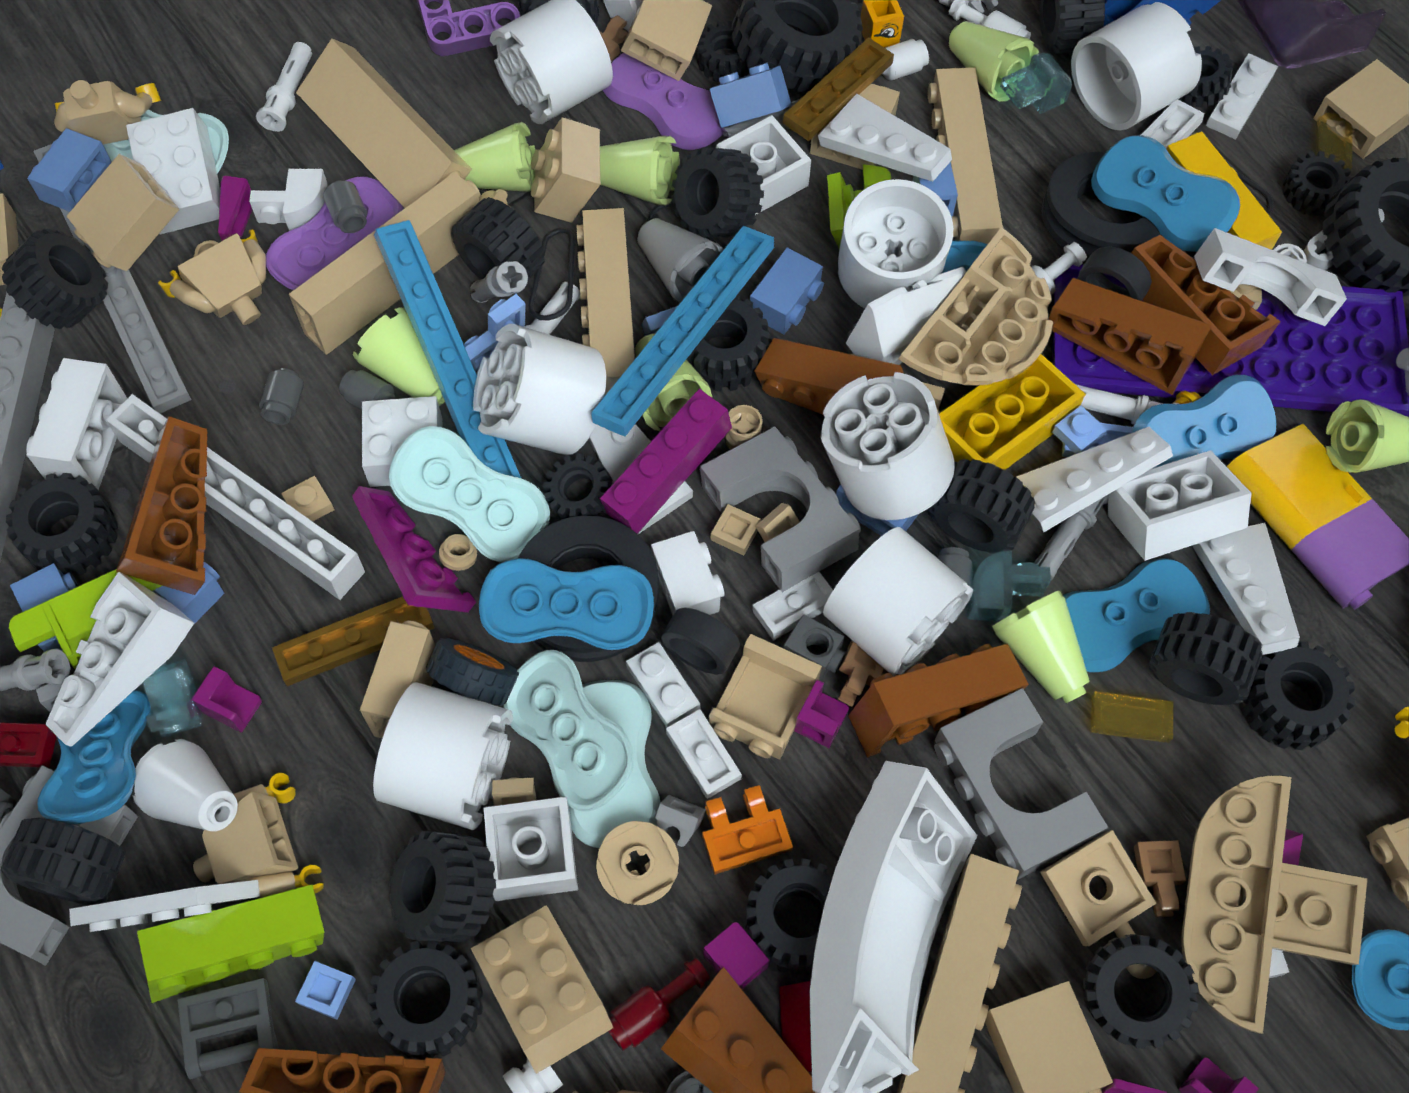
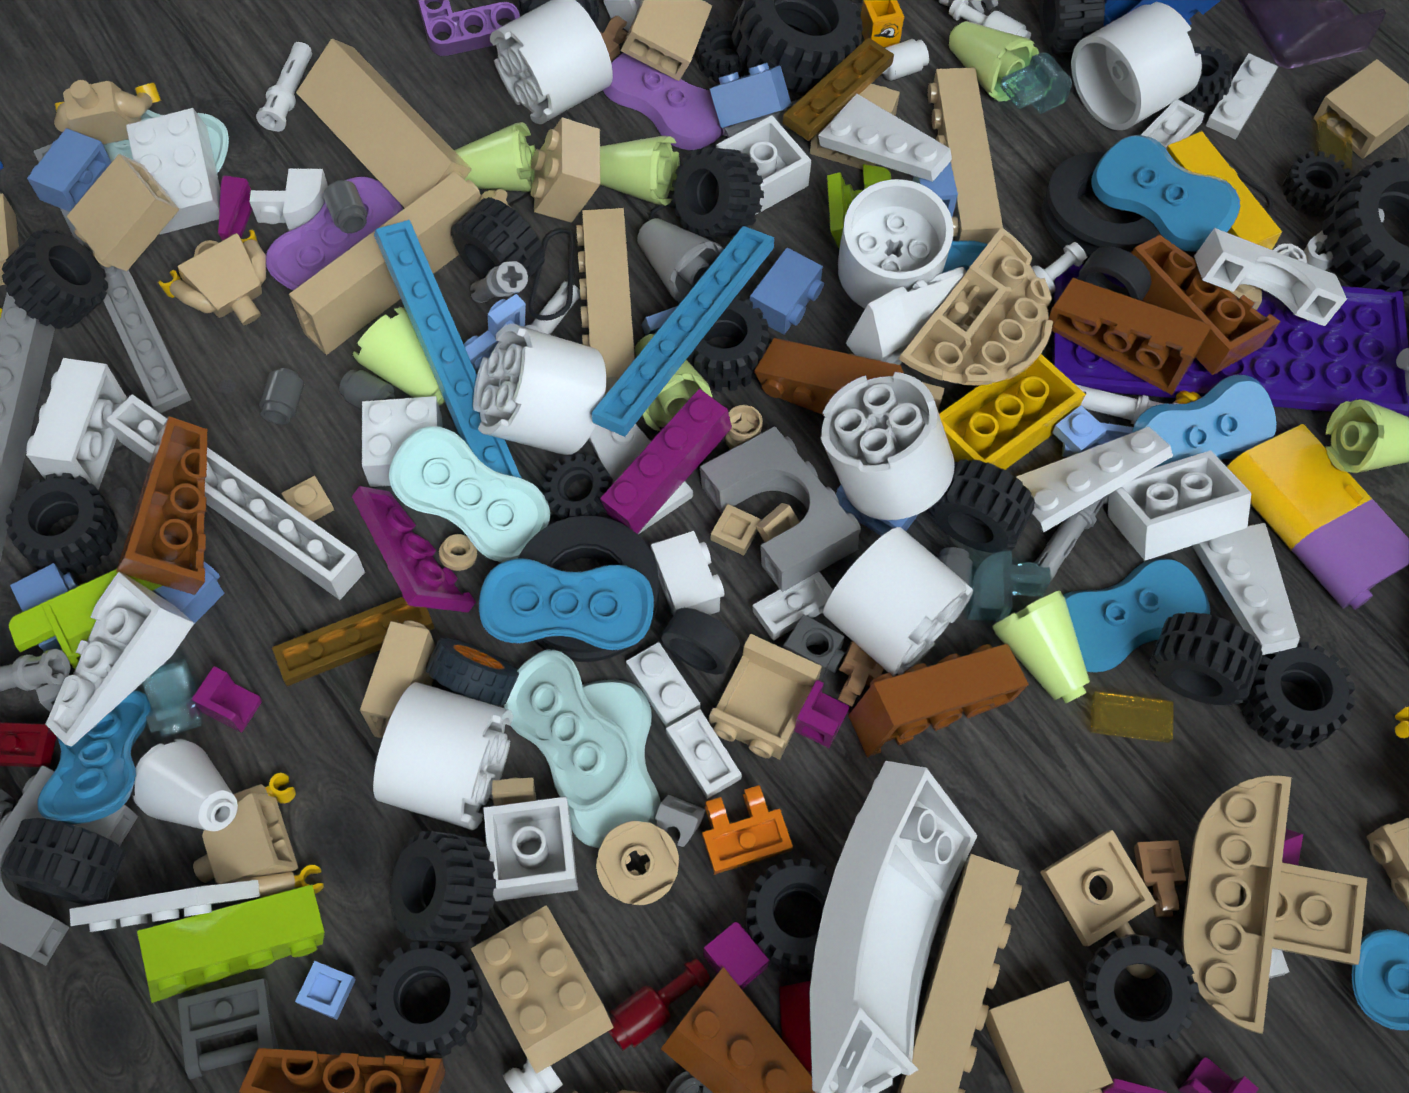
(1021, 838): light grey arch -> none

